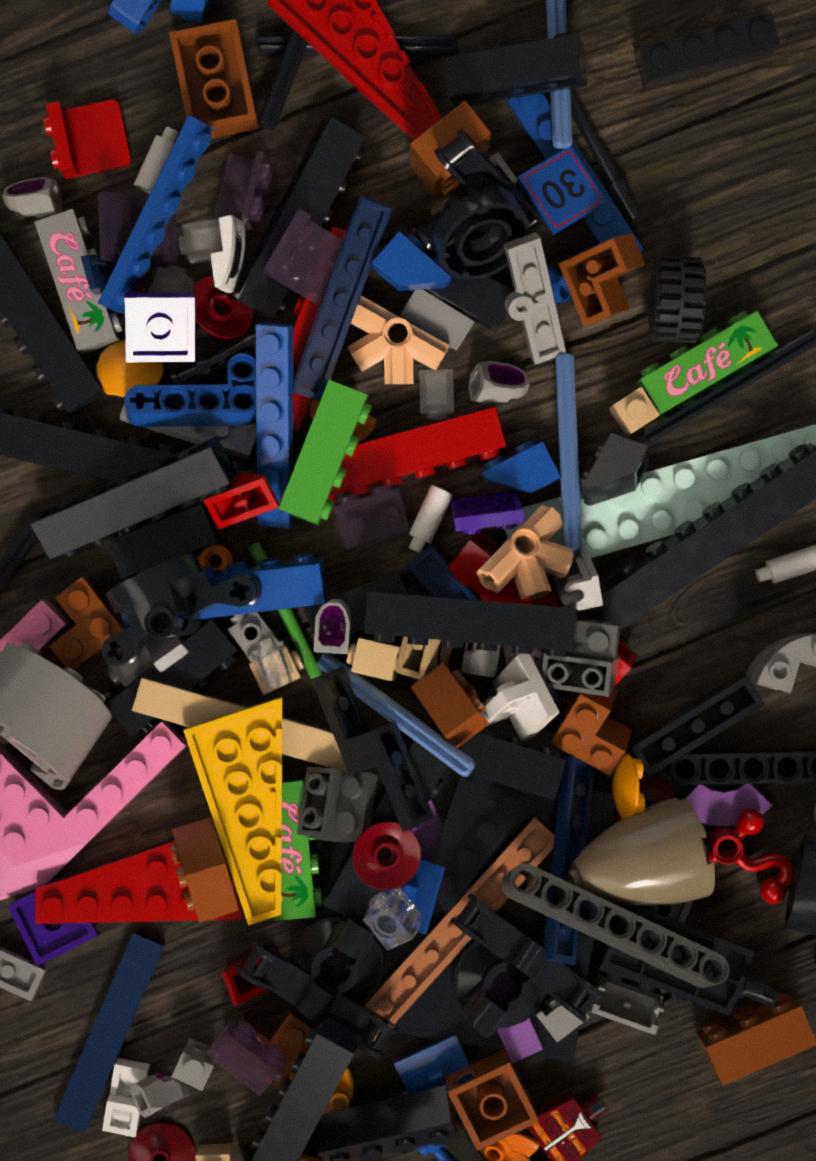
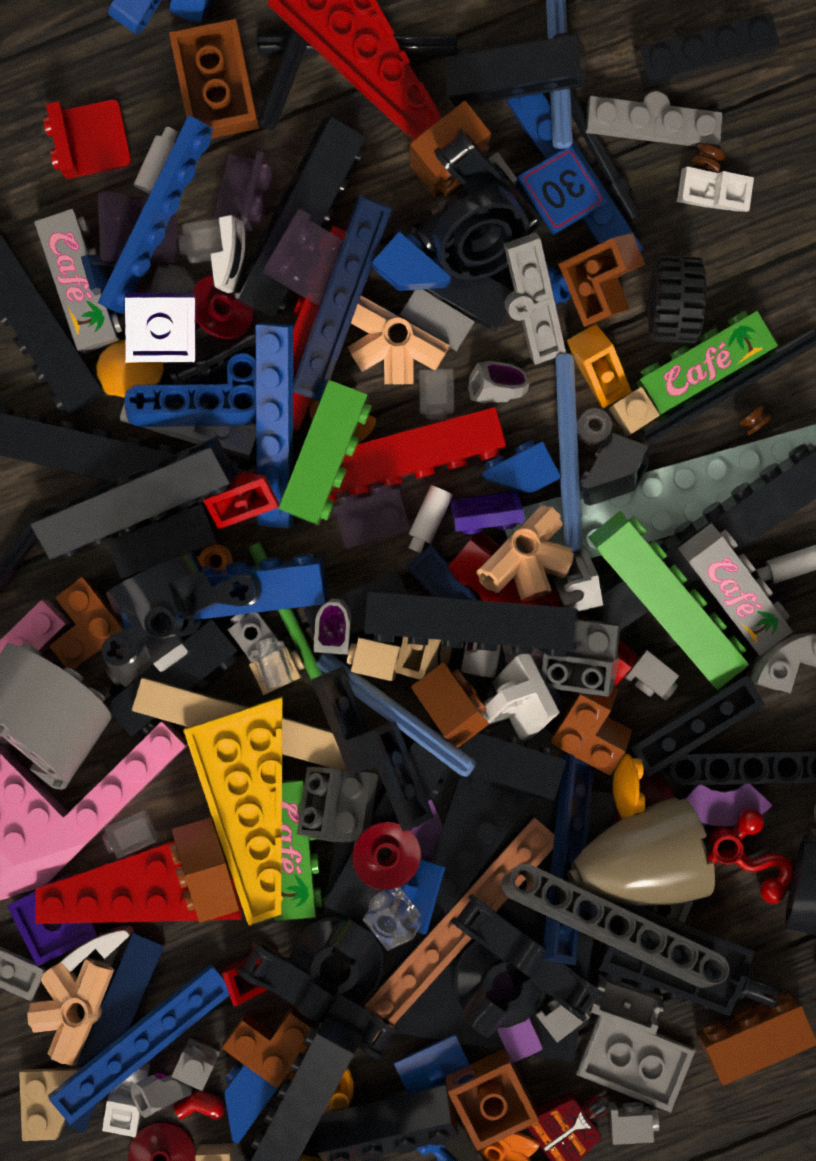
(34, 197): light grey rock -> none
(38, 1115): none -> tan wing
(62, 1013): none -> light nougat piece
(104, 944): none -> white slope
(130, 834): none -> clear brick
(139, 1044): none -> blue plate
(201, 1102): none -> red arm
(245, 1098): none -> blue slope
(247, 1056): bracket -> none
(591, 437): none -> clear brick
(599, 365): none -> light orange slope
(632, 1123): none -> light grey brick
(636, 1062): none -> light grey tile
(652, 676): none -> light grey brick
(653, 121): none -> light grey hinge
(668, 600): none -> bright green brick
(708, 157): none -> reddish brown bush
(715, 190): none -> white slope
(735, 588): none -> light grey brick
(755, 420): none -> reddish brown bush

